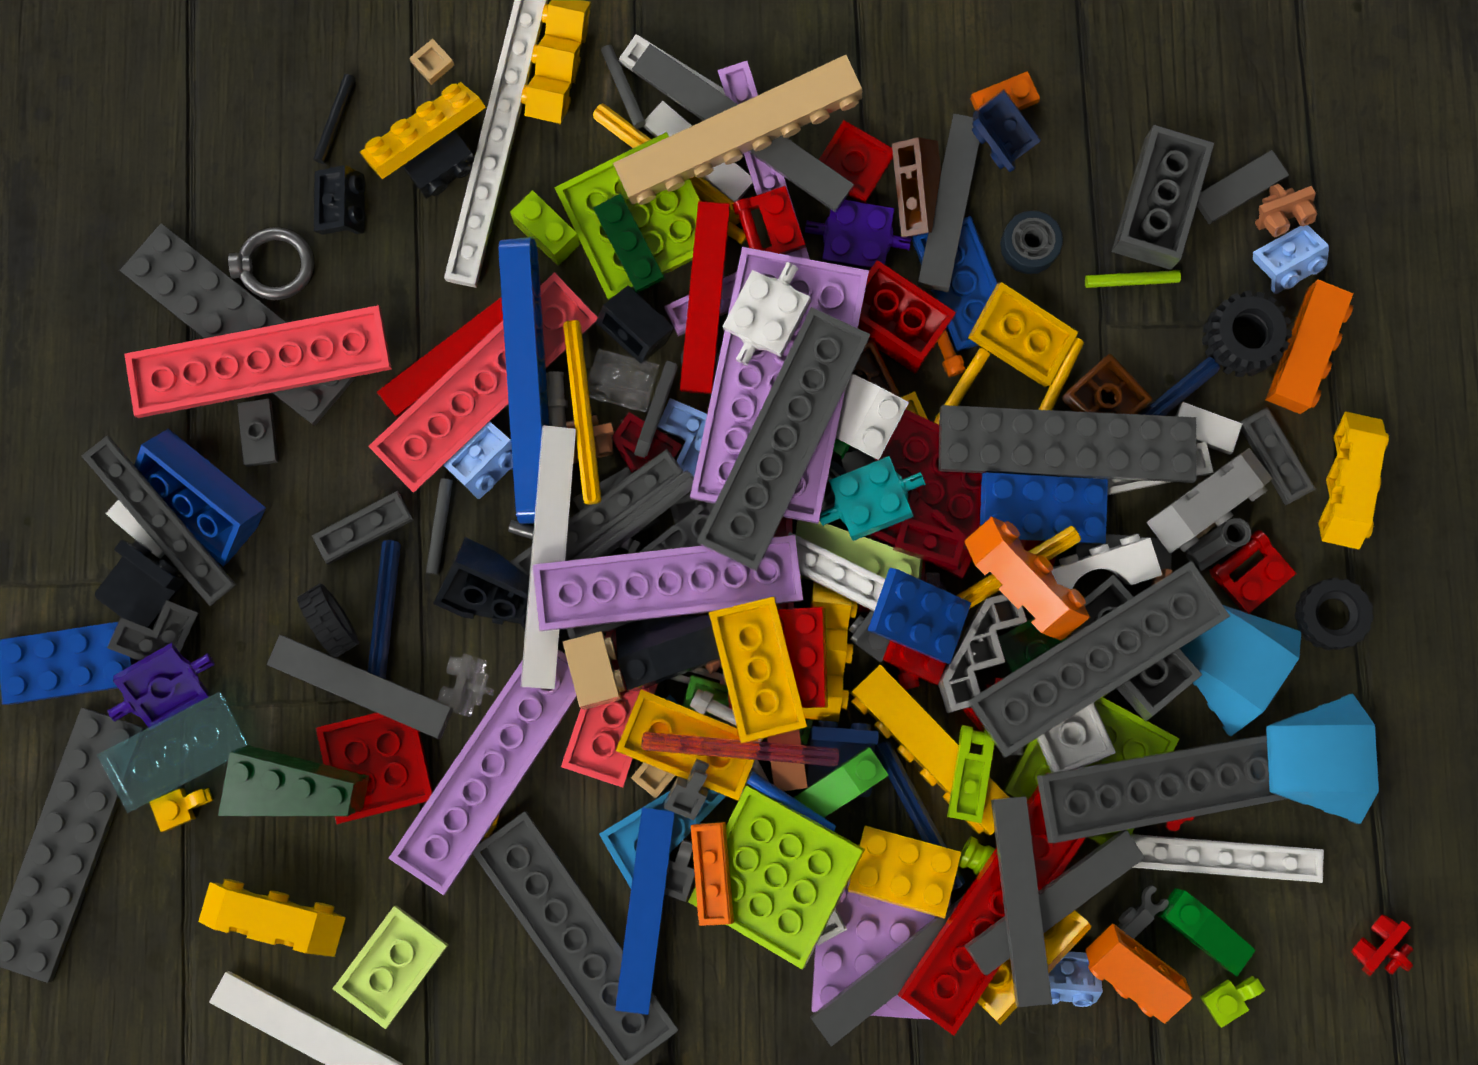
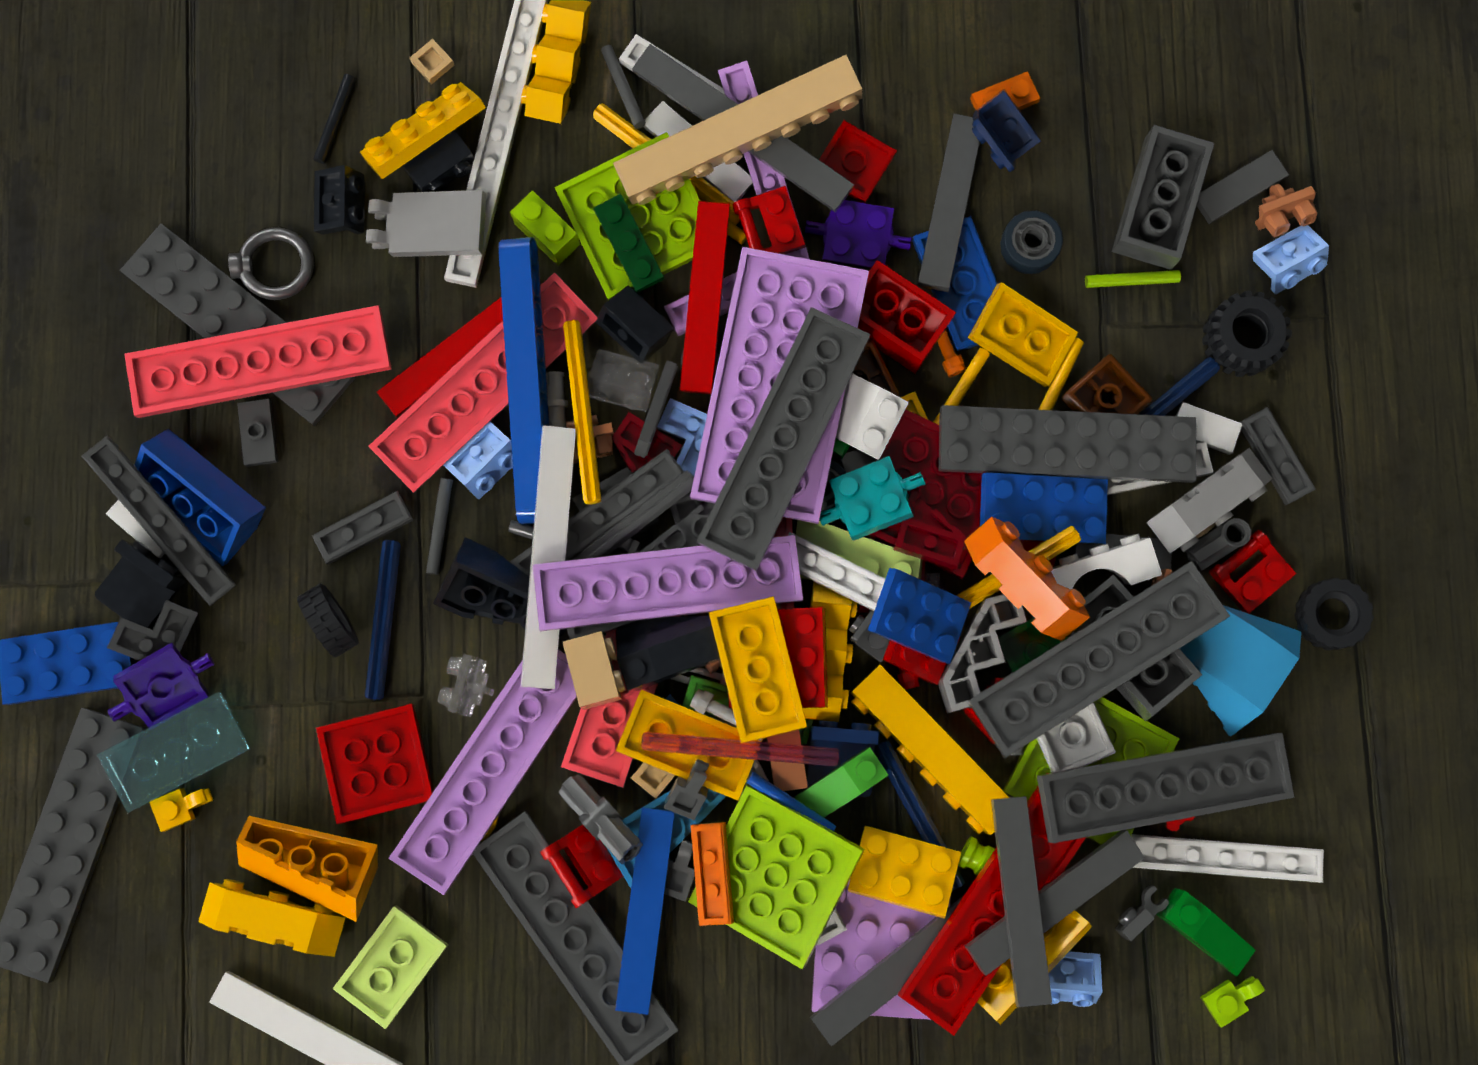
(284, 785): dark green wedge -> none
(310, 863): none -> light orange wedge
(360, 686): dark grey tile -> none
(430, 223): none -> light grey tile
(590, 860): none -> red plate
(600, 818): none -> dark grey piece
(766, 313): white plate -> none
(917, 184): reddish brown slope -> none
(971, 776): lime plate -> none
(1138, 974): orange brick -> none
(1310, 347): orange brick -> none
(1326, 758): dark azure wedge -> none
(1354, 480): yellow brick -> none
(1373, 957): red hips -> none

